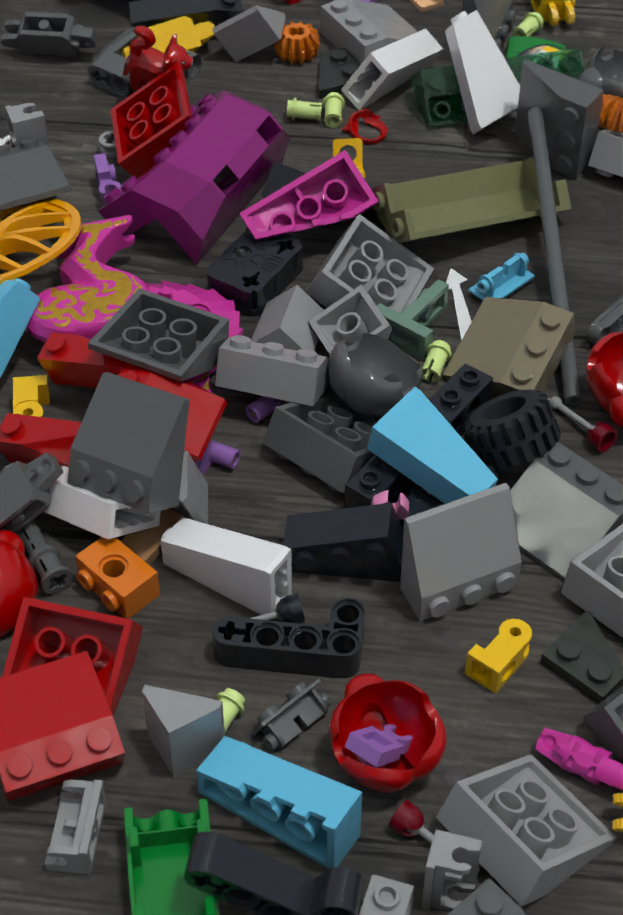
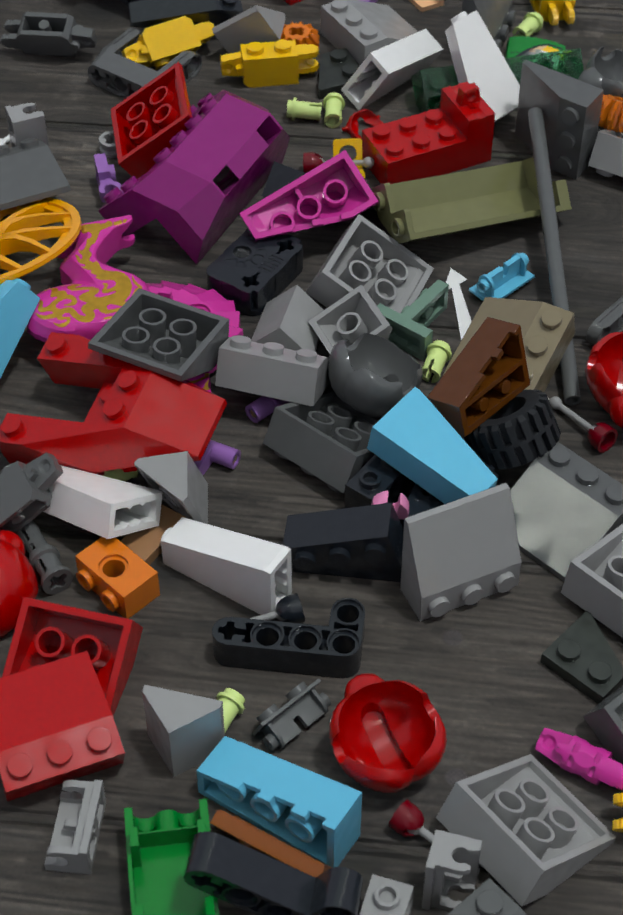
(30, 394): yellow leg -> none
(131, 444): dark grey slope -> none
(147, 63): red animal -> none
(262, 841): none -> dark orange plate
(270, 62): none -> yellow hinge
(312, 160): none -> dark red hinge
(376, 746): medium lavender plate -> none
(435, 140): none -> red hinge
(483, 376): none -> reddish brown wedge
(501, 657): yellow leg -> none

